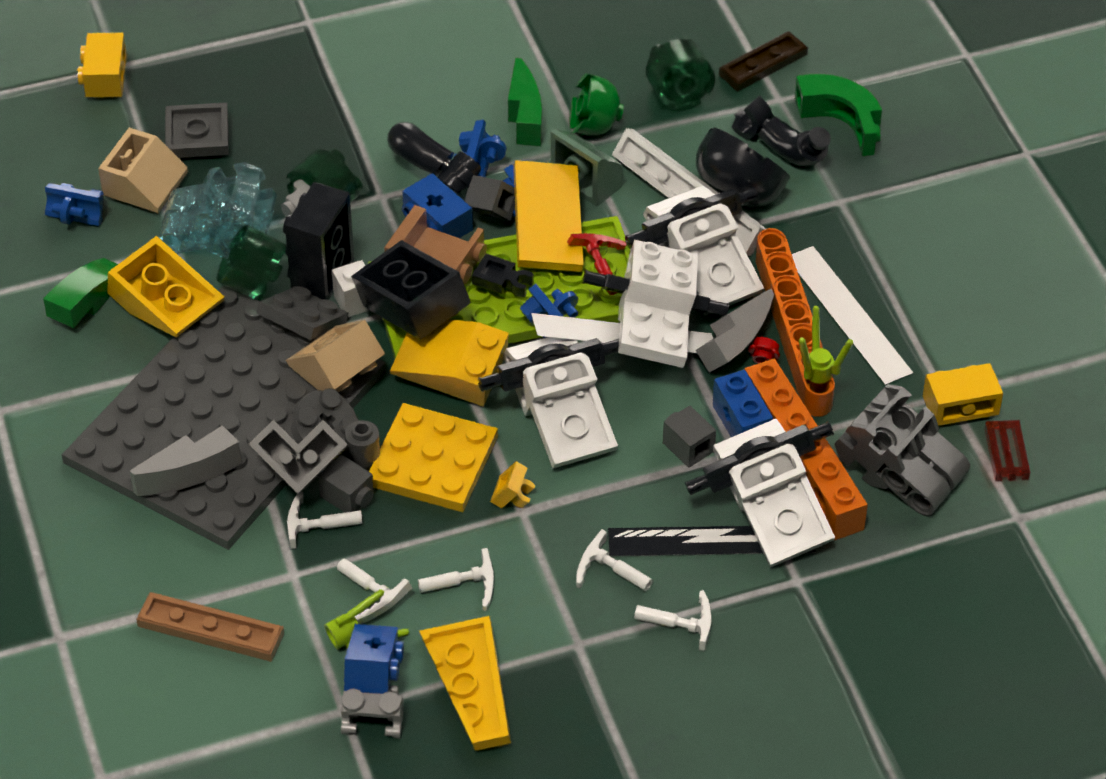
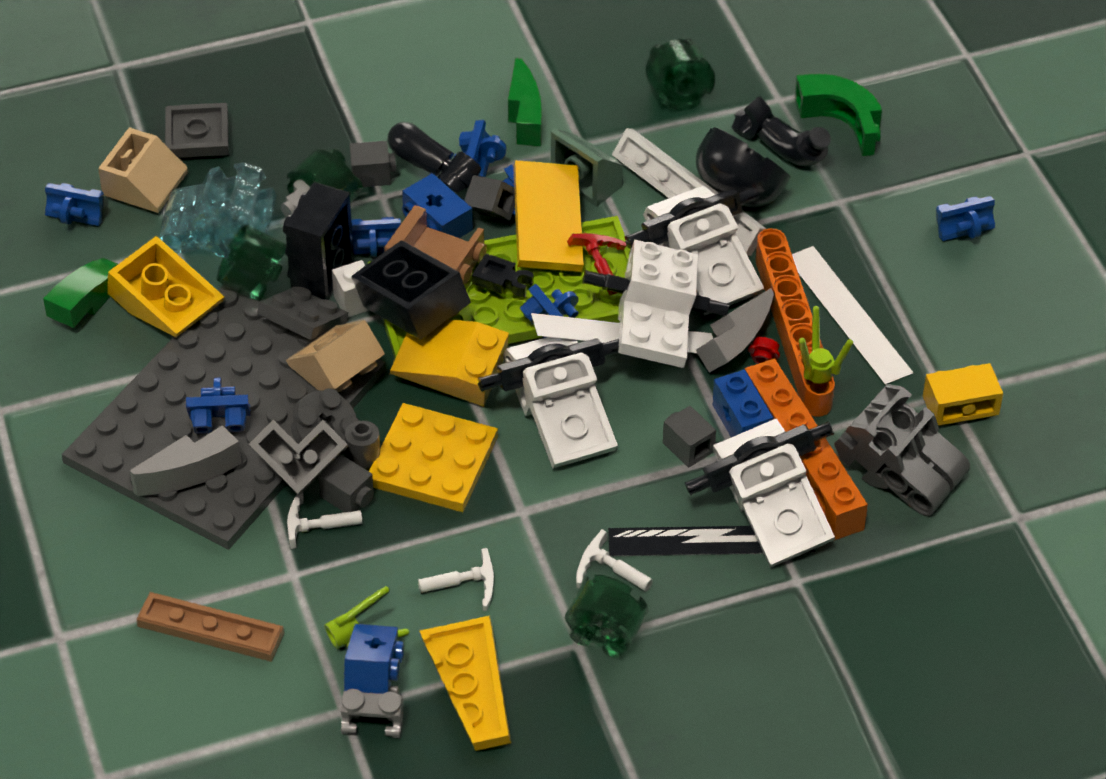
(103, 65): yellow brick -> none
(218, 402): none -> blue hips
(366, 581): white piece -> none
(372, 163): none -> dark grey brick
(373, 235): none -> blue hips
(510, 485): yellow tile -> none
(595, 107): green cylinder -> none
(605, 615): none -> clear green brick
(672, 620): white piece -> none
(763, 61): dark brown tile -> none
(965, 218): none -> blue hips
(1008, 471): clear red tile -> none

